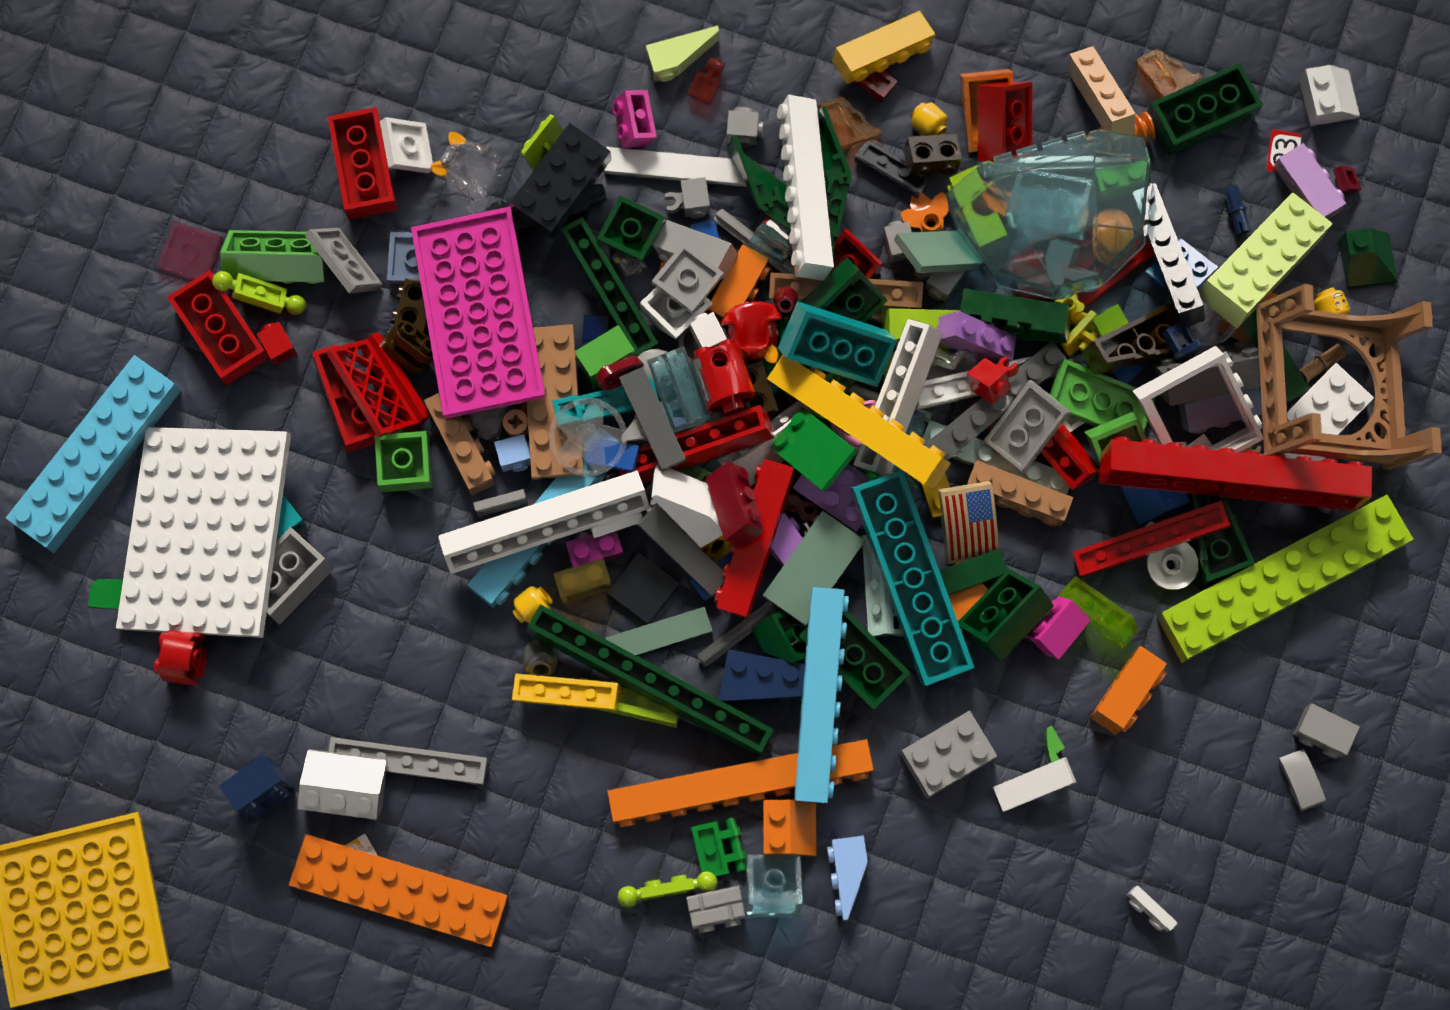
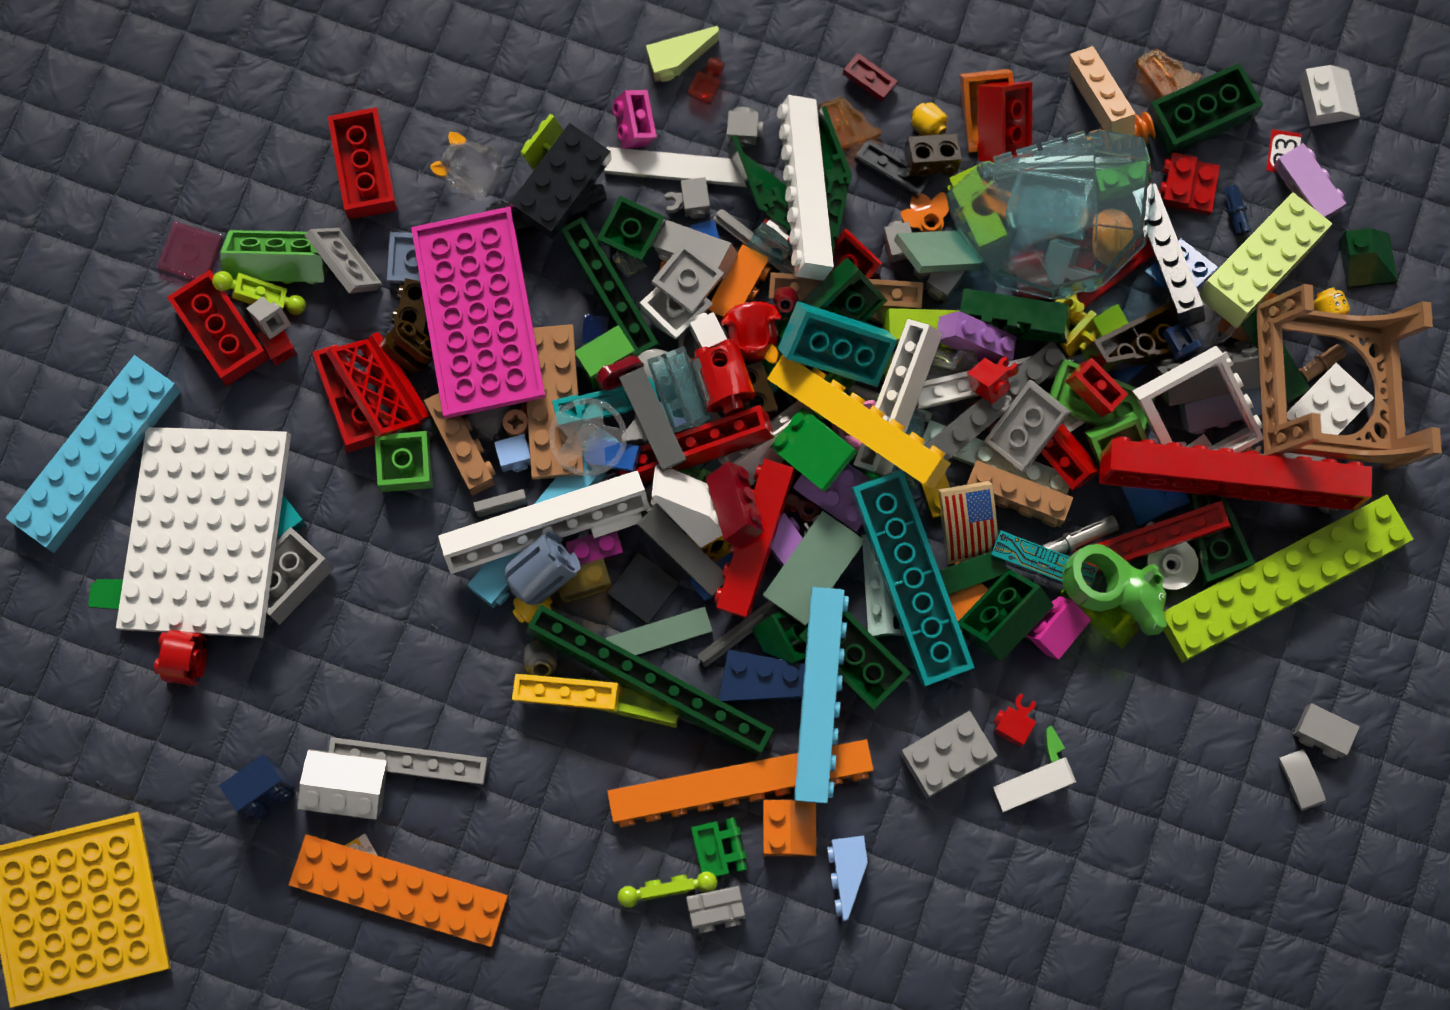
(268, 317): none -> light grey brick
(406, 145): white plate -> none
(541, 569): none -> sand blue cylinder
(773, 886): clear light blue slope -> none
(883, 47): yellow brick -> none
(1015, 724): none -> red brick
(1036, 557): none -> teal tile
(1092, 532): none -> light grey pin
(1096, 387): none -> red brick
(1129, 691): orange brick -> none
(1133, 589): none -> bright green animal
(1158, 917): white plate -> none
(1189, 184): none -> red plate
(1346, 179): dark red plate -> none

